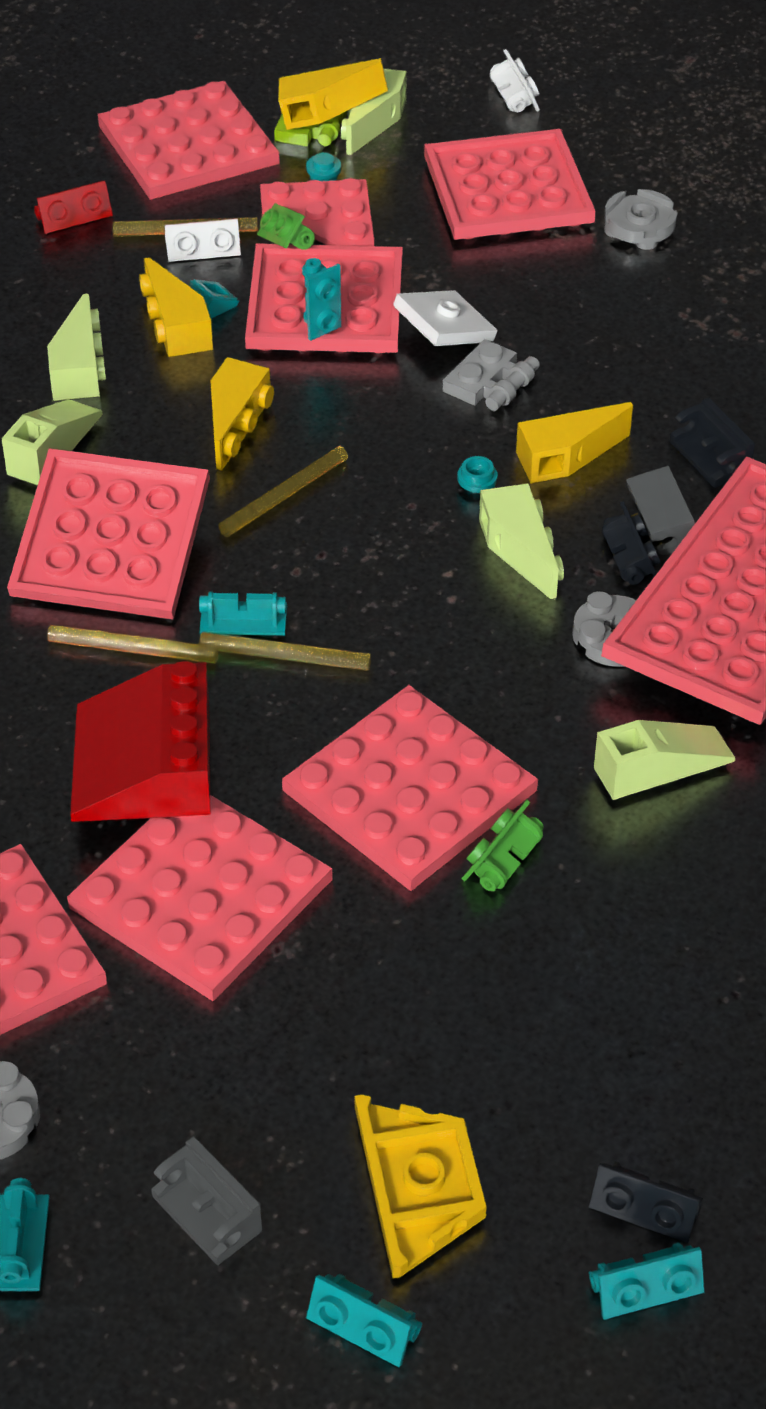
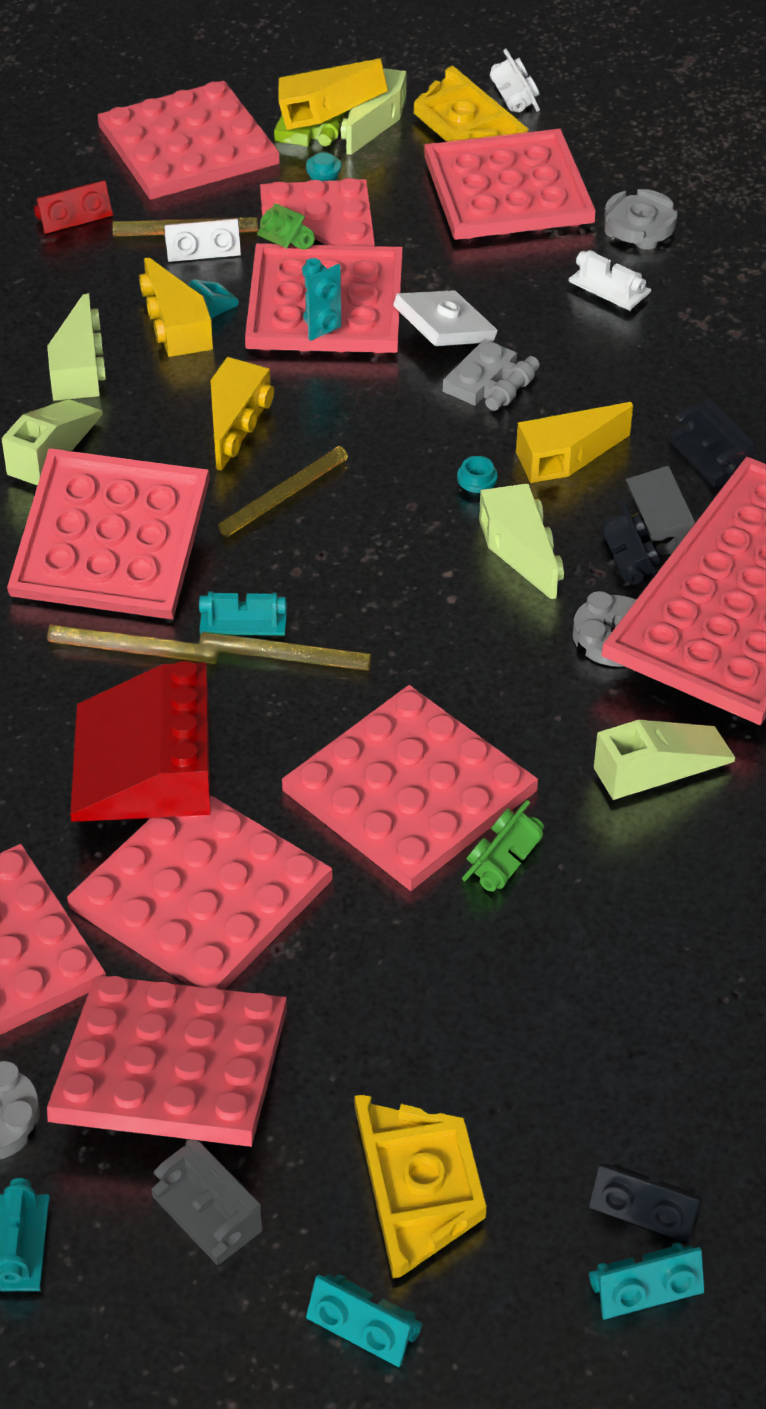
(169, 1060): none -> coral plate
(463, 111): none -> yellow wing
(618, 286): none -> white hinge

